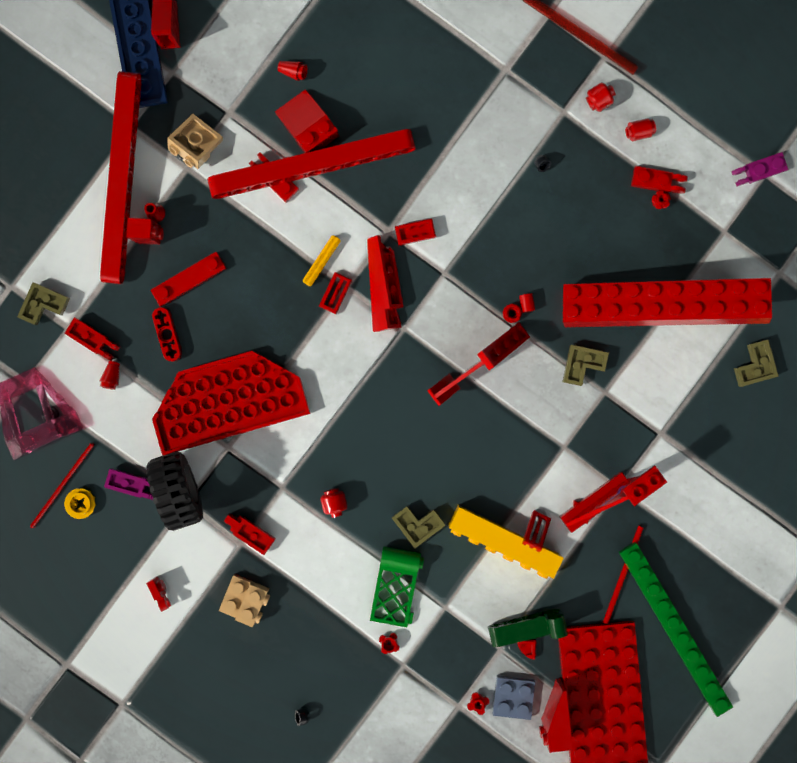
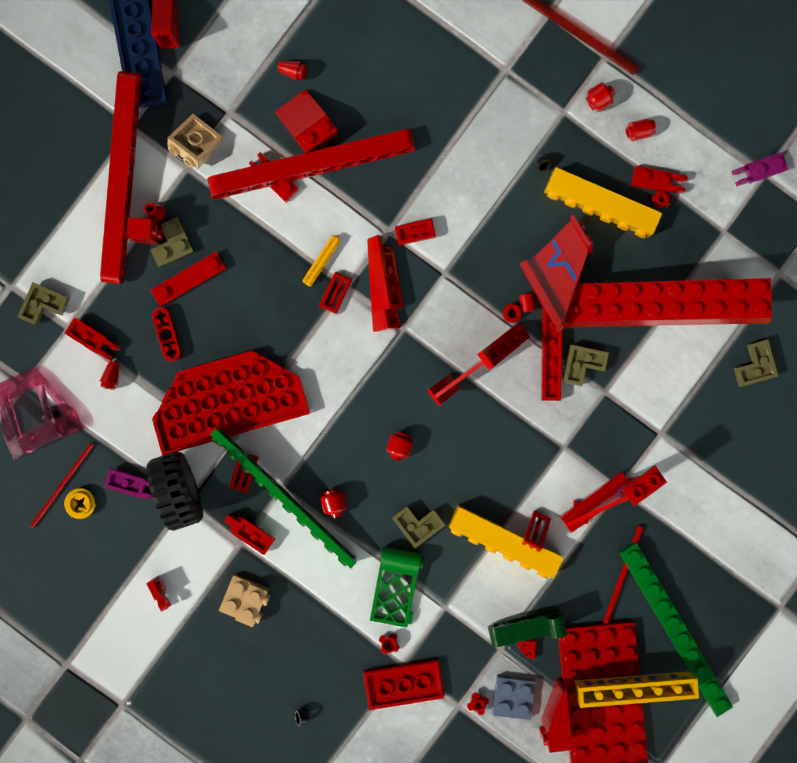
(177, 245): none -> olive plate
(239, 487): none -> red tile
(276, 491): none -> green plate
(399, 446): none -> red head
(403, 684): none -> red tile
(550, 360): none -> red plate
(557, 270): none -> red piece
(603, 203): none -> yellow brick
(636, 689): none -> yellow brick

